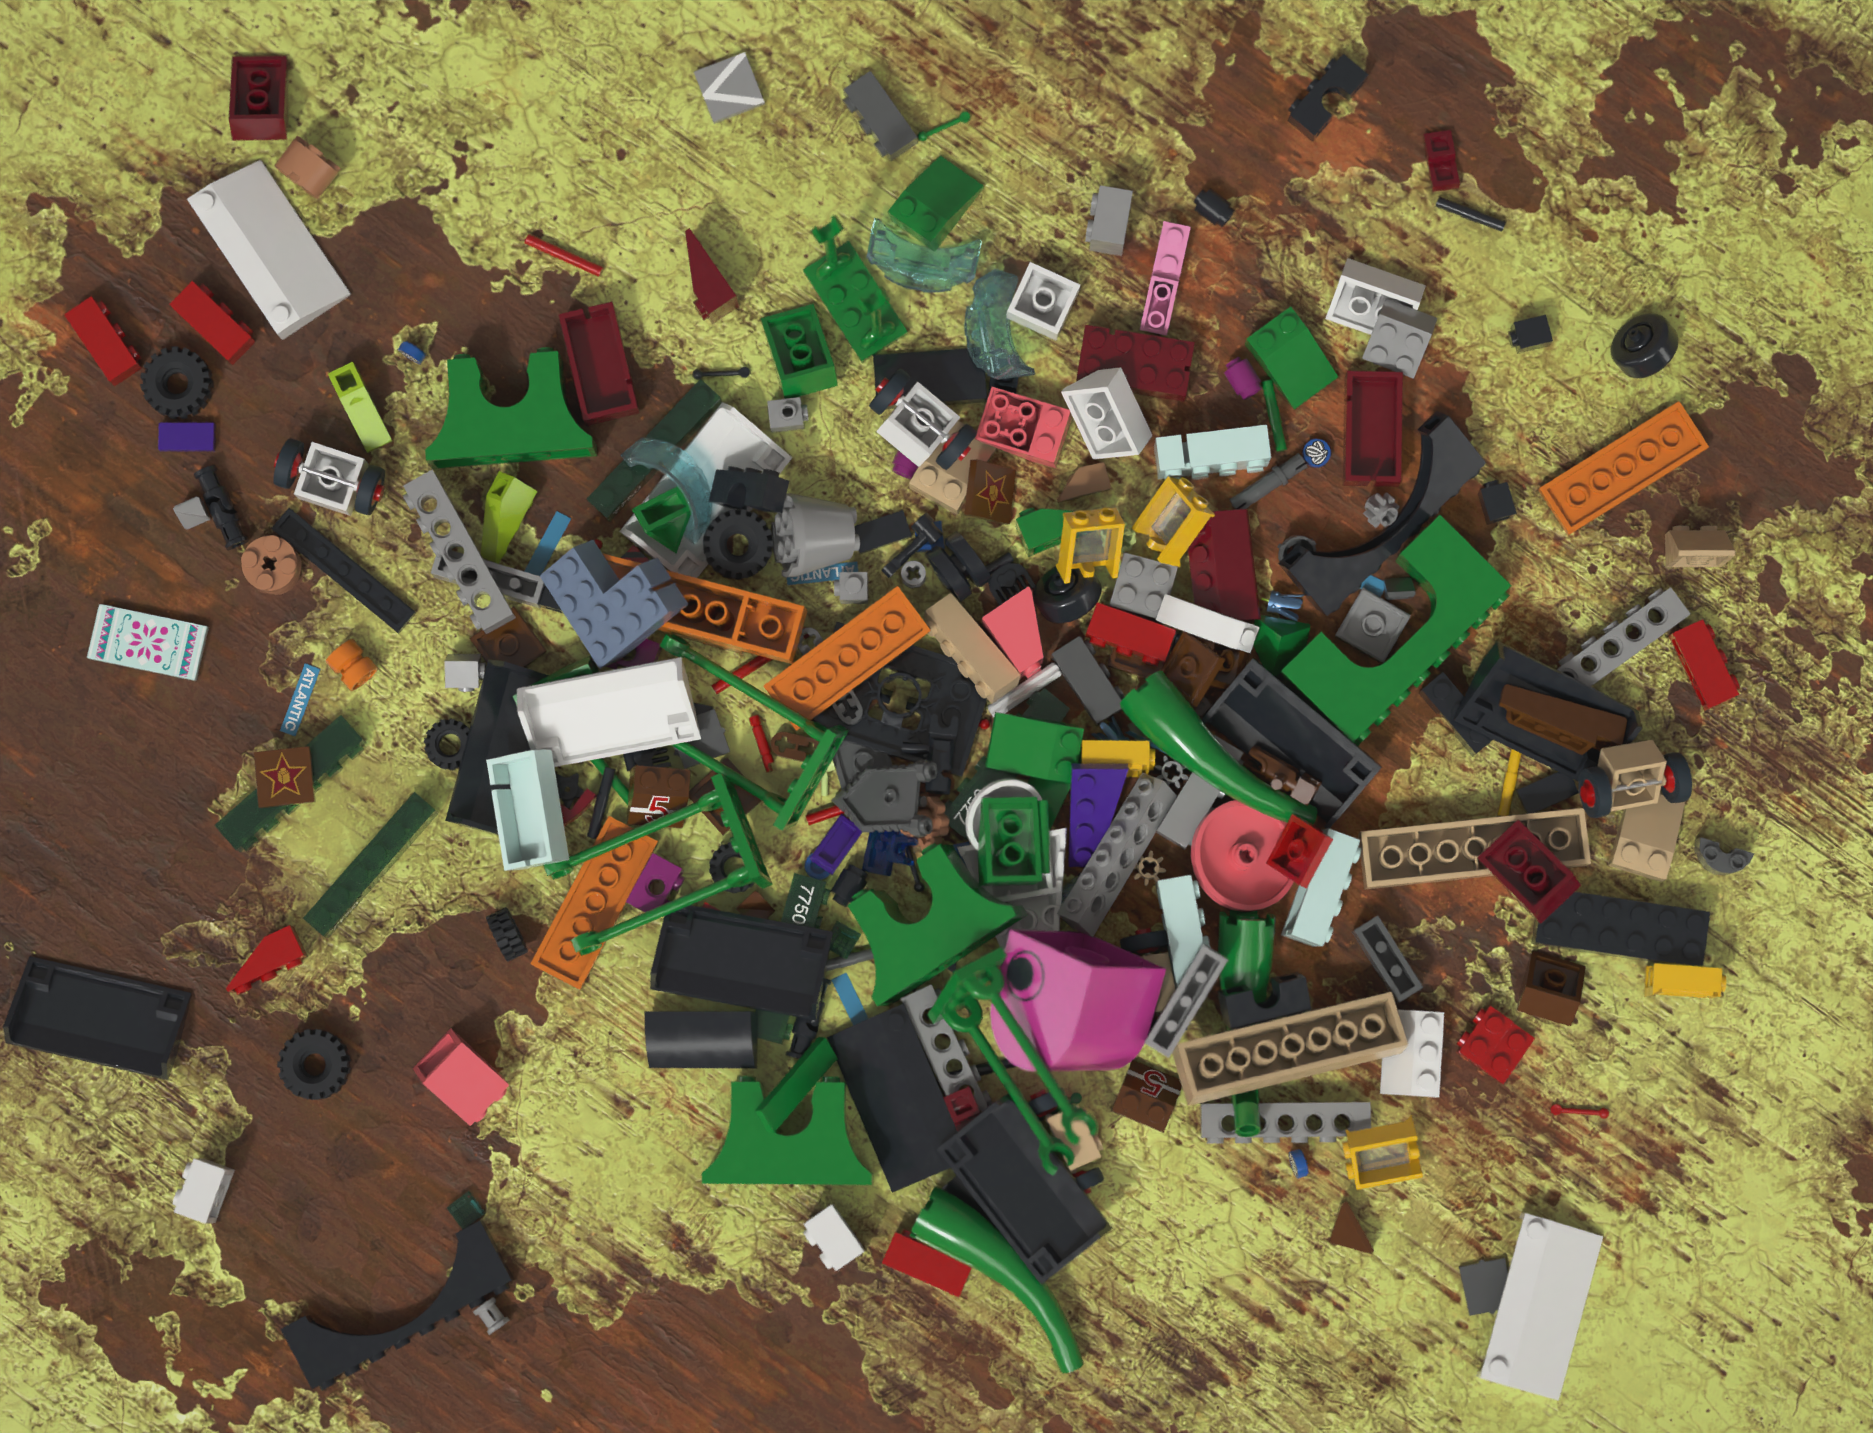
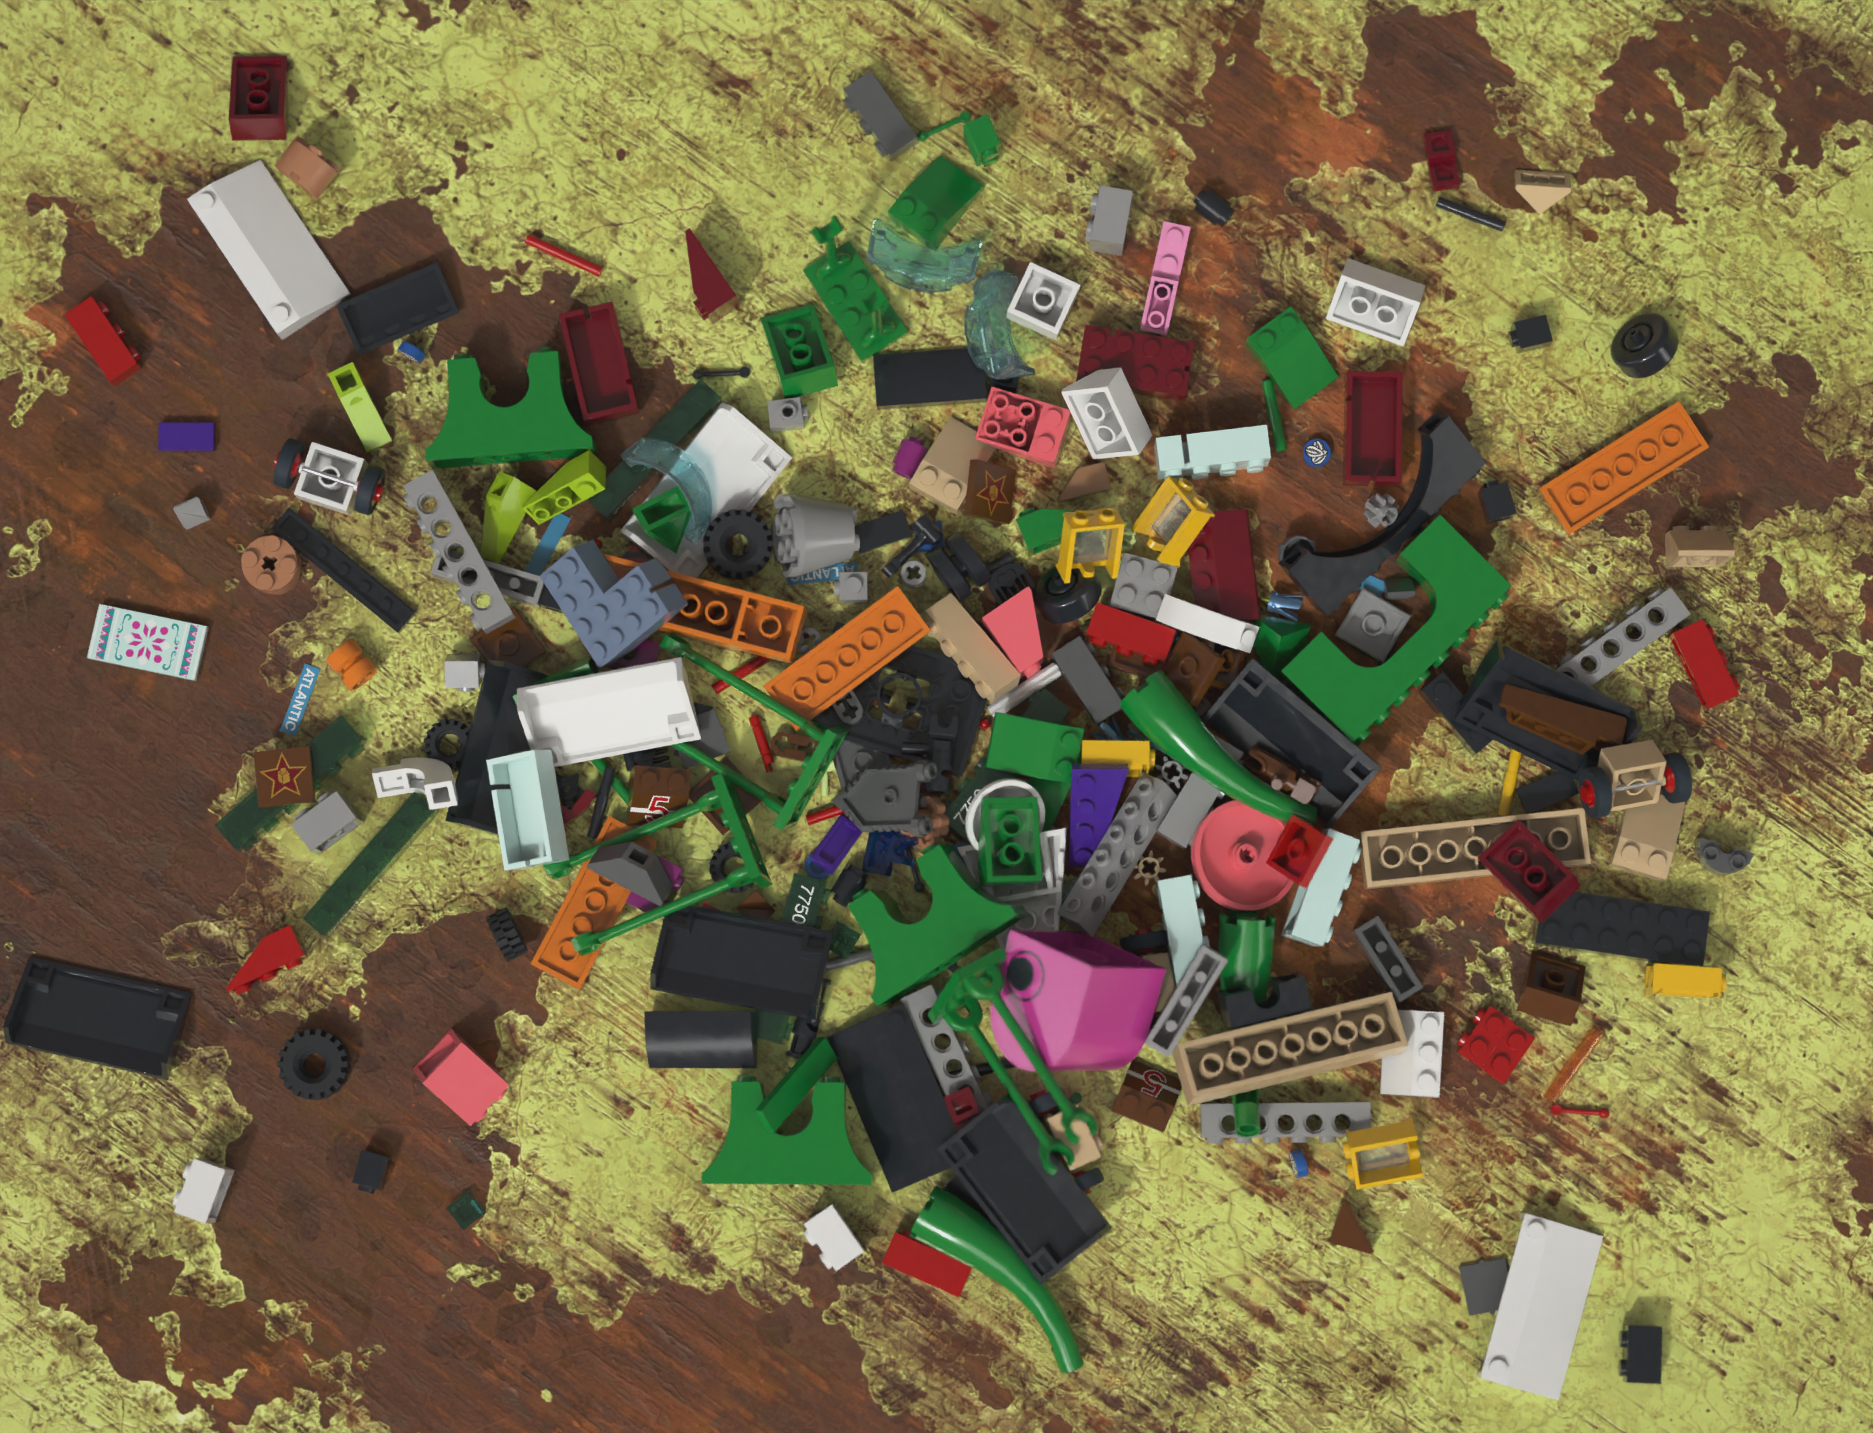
(170, 363): black tyre -> none
(213, 322): red brick -> none
(222, 511): black piece -> none
(326, 822): none -> light grey brick
(329, 1353): black arch -> none
(371, 1171): none -> black brick
(397, 308): none -> black slope
(419, 776): none -> white arch
(492, 1325): light grey bush -> none
(568, 487): none -> lime slope
(633, 869): none -> dark grey slope
(729, 88): light grey tile -> none
(750, 488): black arch -> none
(849, 999): dark azure sticker -> none
(920, 422): white brick -> none
(982, 141): none -> green brick
(1044, 832): green piece -> none
(1242, 378): magenta brick -> none
(1277, 477): dark grey pin -> none
(1341, 78): black arch -> none
(1399, 338): light grey brick -> none
(1542, 188): none -> tan slope
(1573, 1065): none -> clear orange piece
(1641, 1354): none -> black brick

